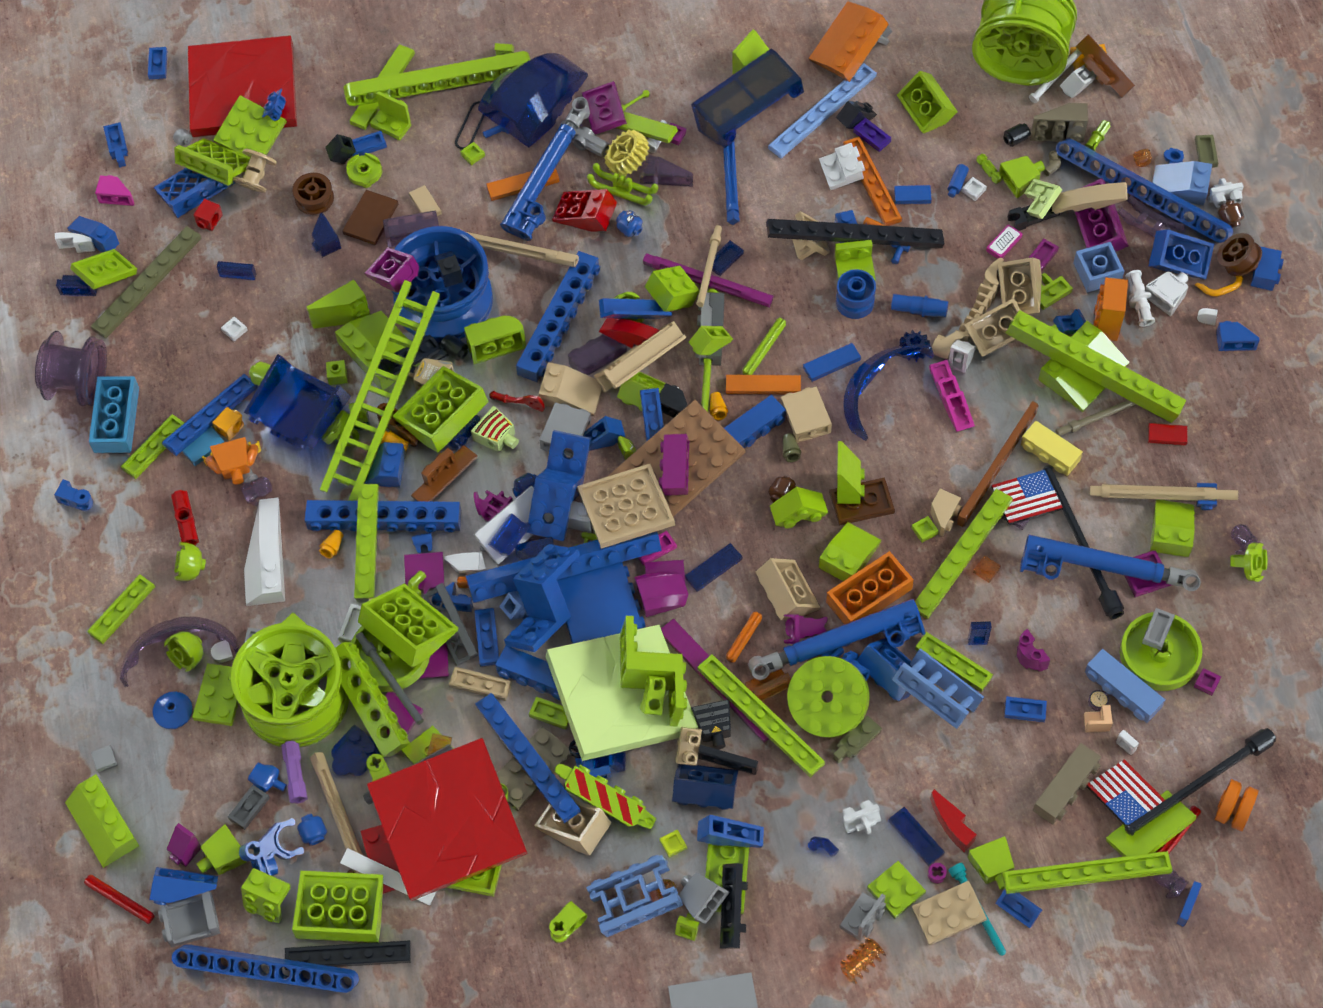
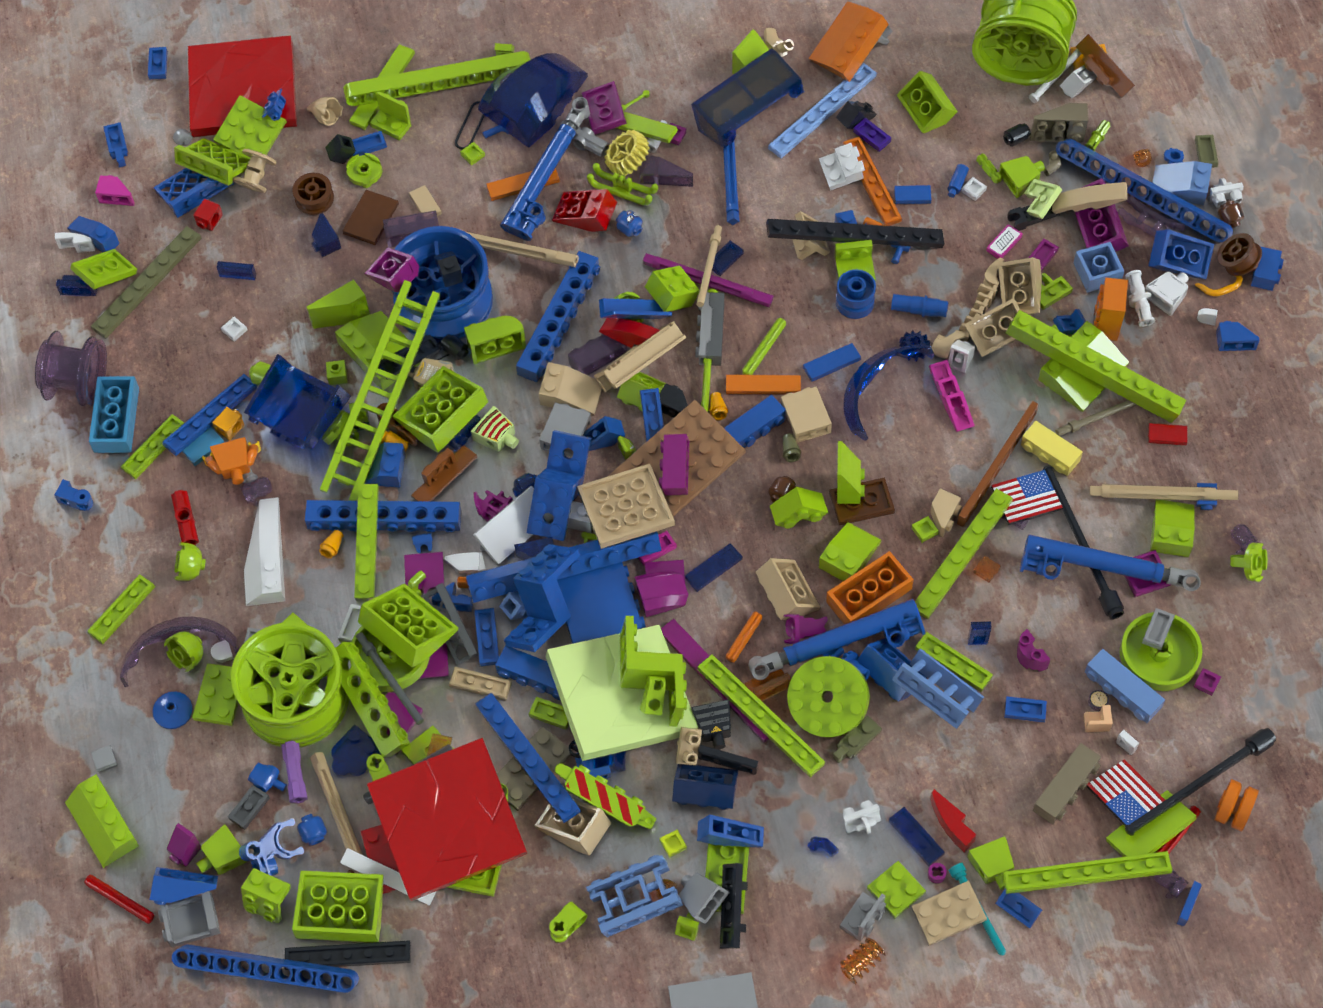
(326, 110): none -> tan hat
(509, 535): clear blue panel -> none
(532, 401): red piece -> none
(709, 339): lime slope -> none
(772, 41): none -> tan arm

